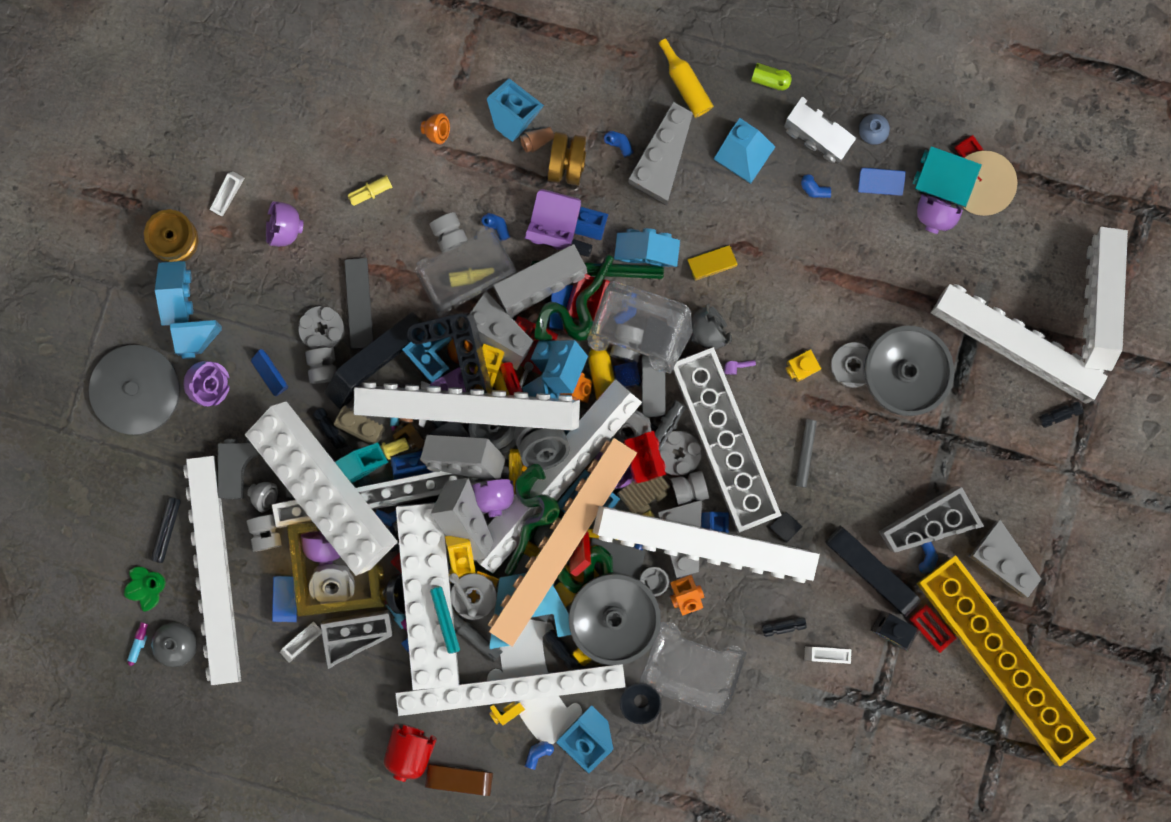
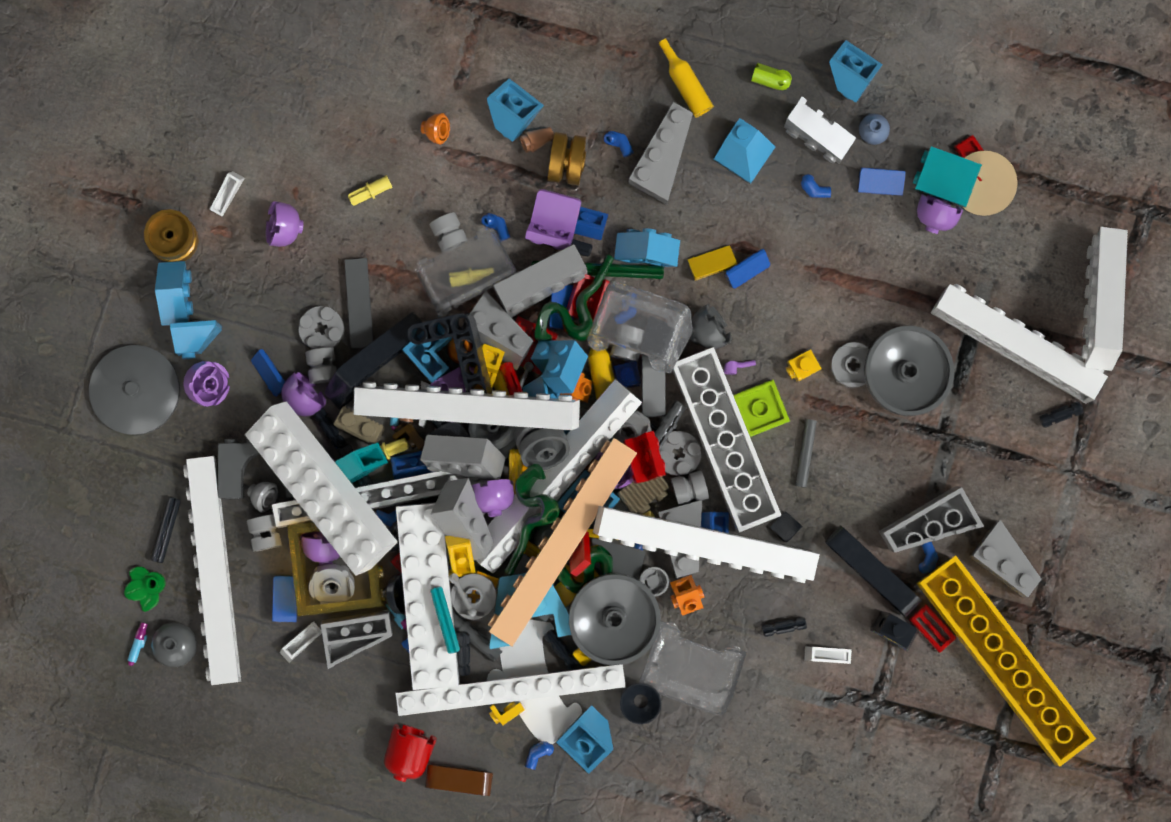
(301, 395): none -> medium lavender cylinder
(463, 654): none -> black axle
(747, 269): none -> blue slope
(761, 408): none -> lime tile
(853, 70): none -> dark azure slope

